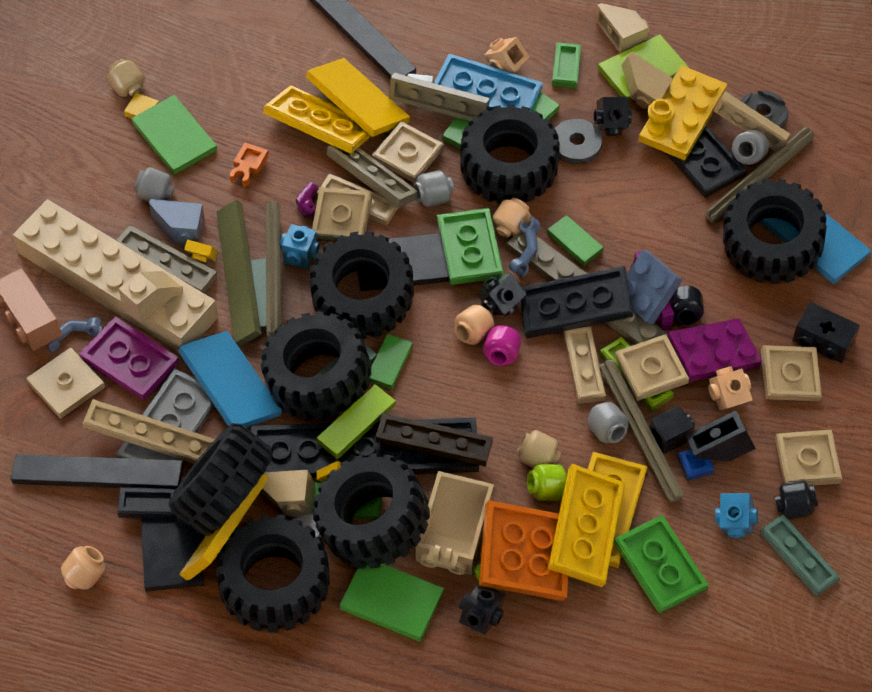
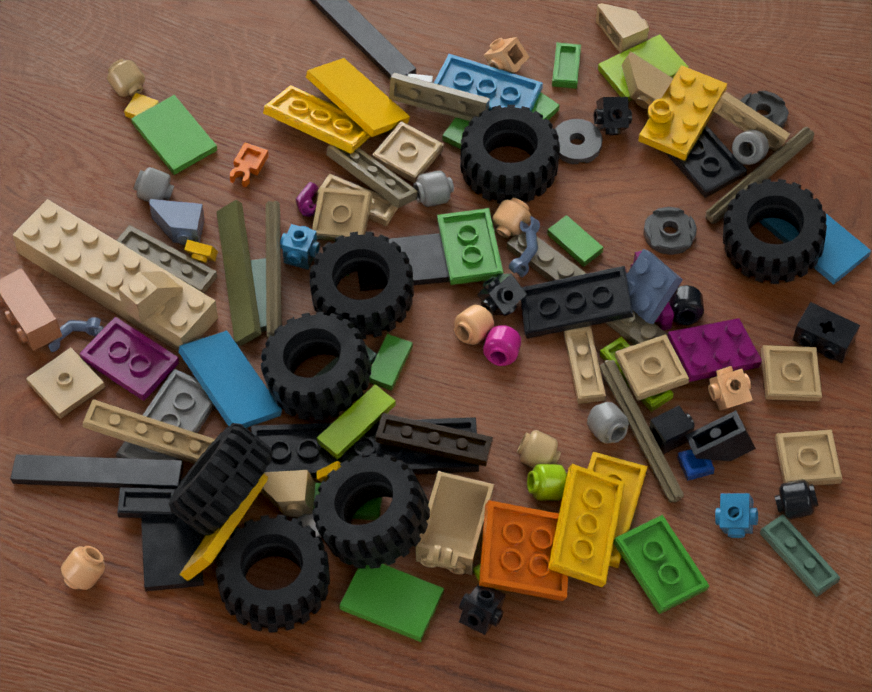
(665, 242): none -> dark grey tile

